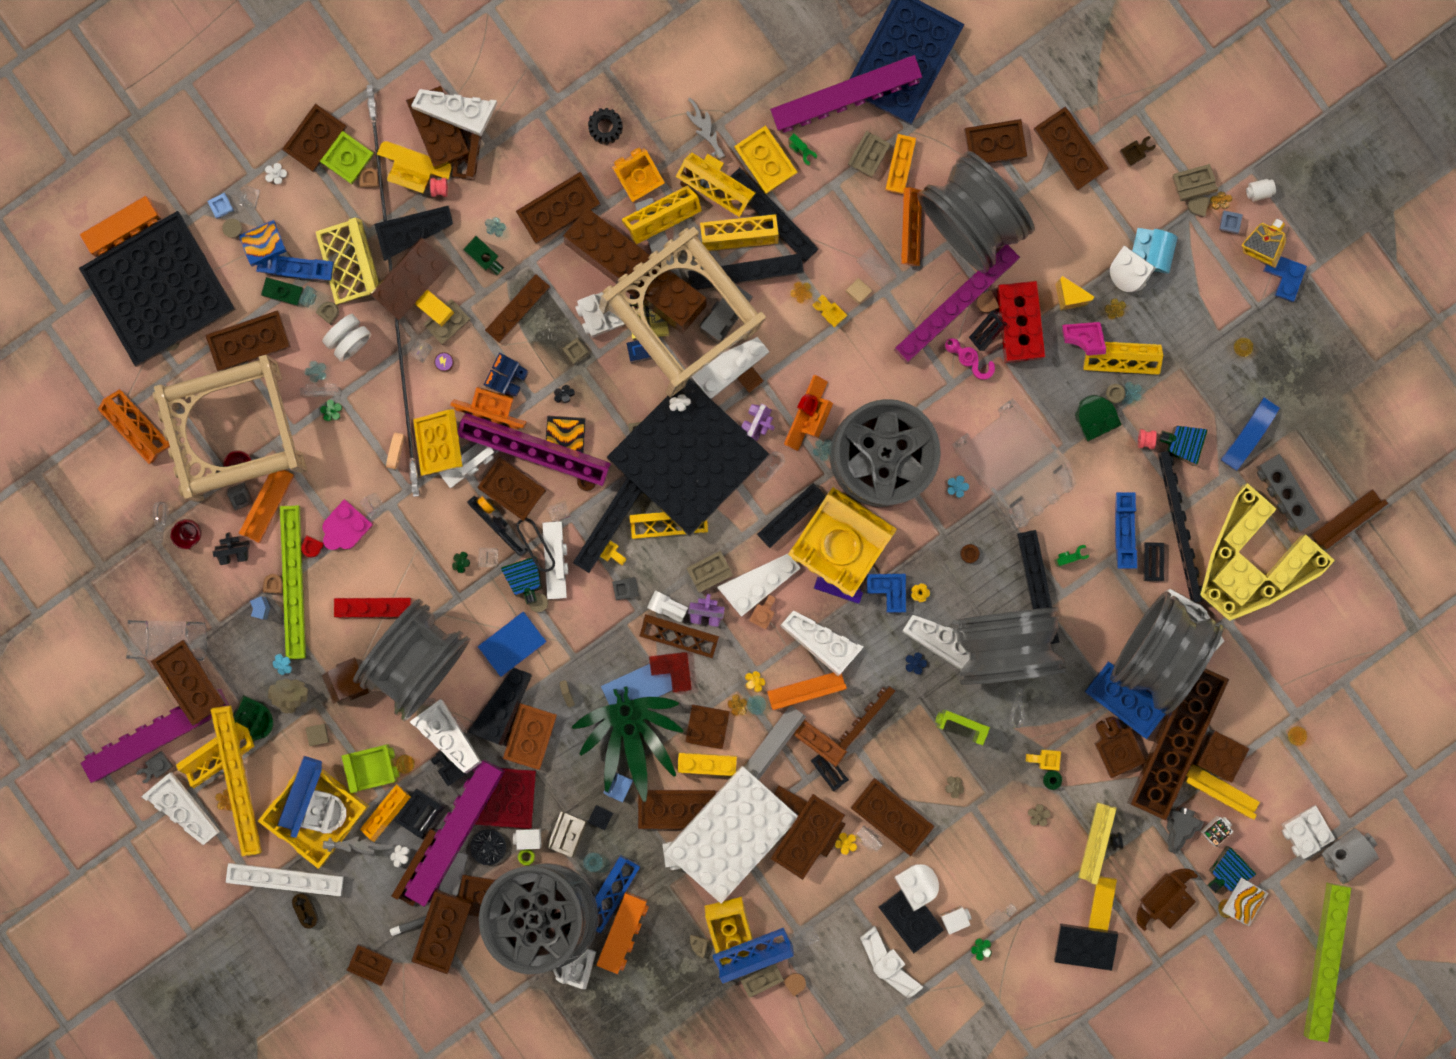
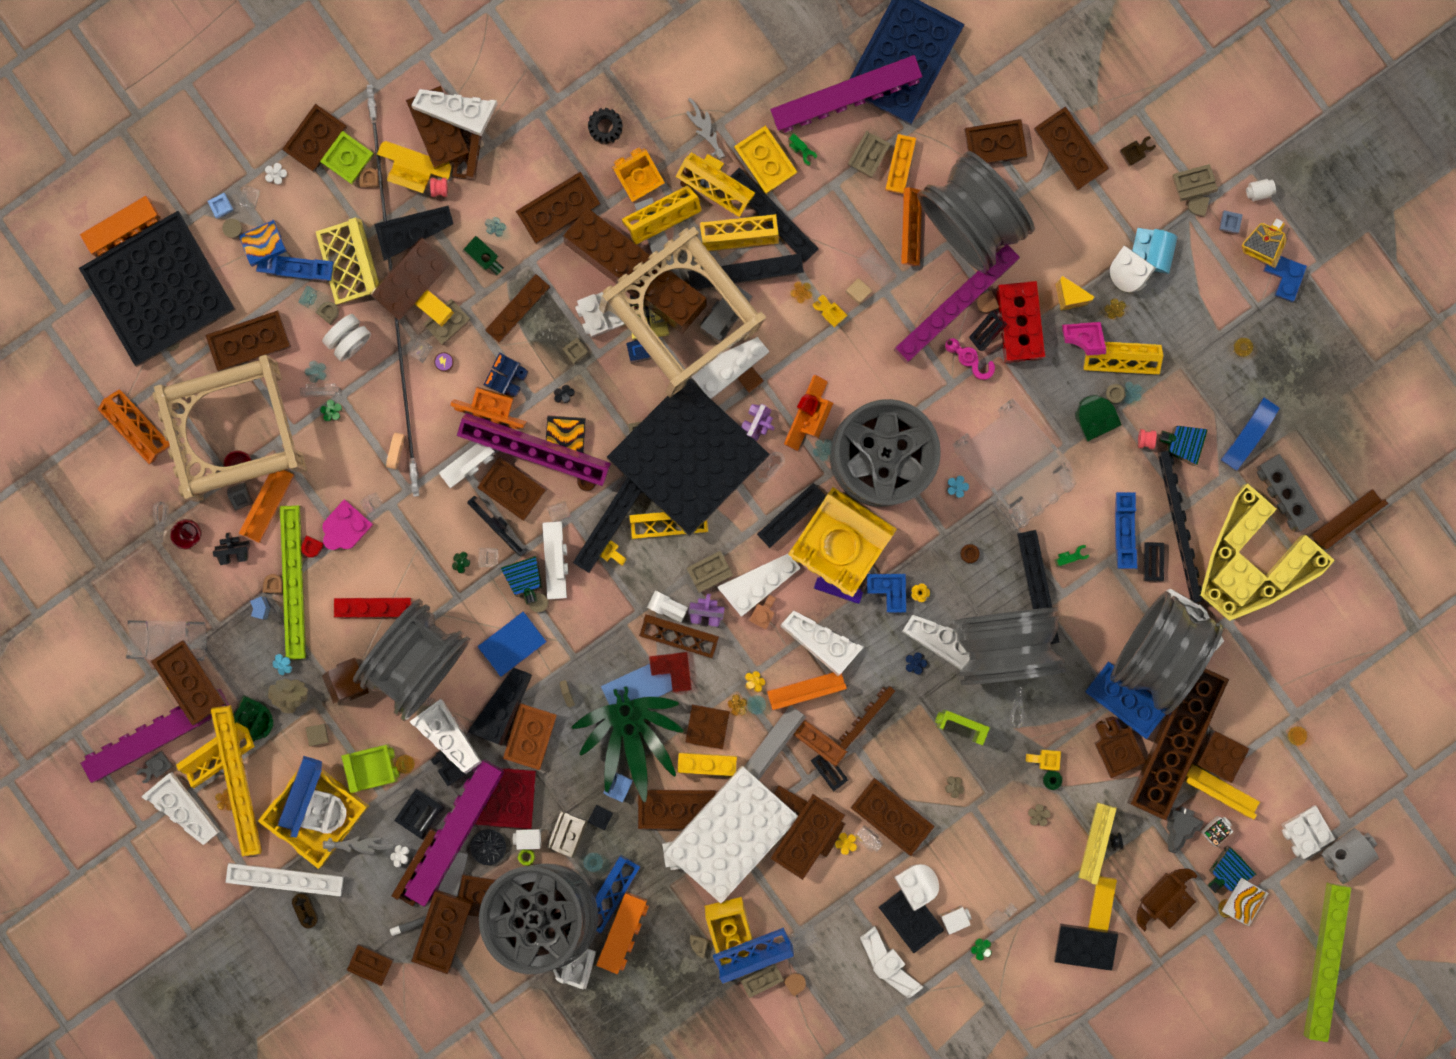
(282, 291): dark green plate -> none
(385, 813): light orange plate -> none
(437, 442): yellow plate -> none
(485, 504): light orange tile -> none
(543, 542): black piece -> none
(625, 588): dark grey slope -> none
(679, 402): white plant -> none
(1221, 200): clear yellow plant -> none

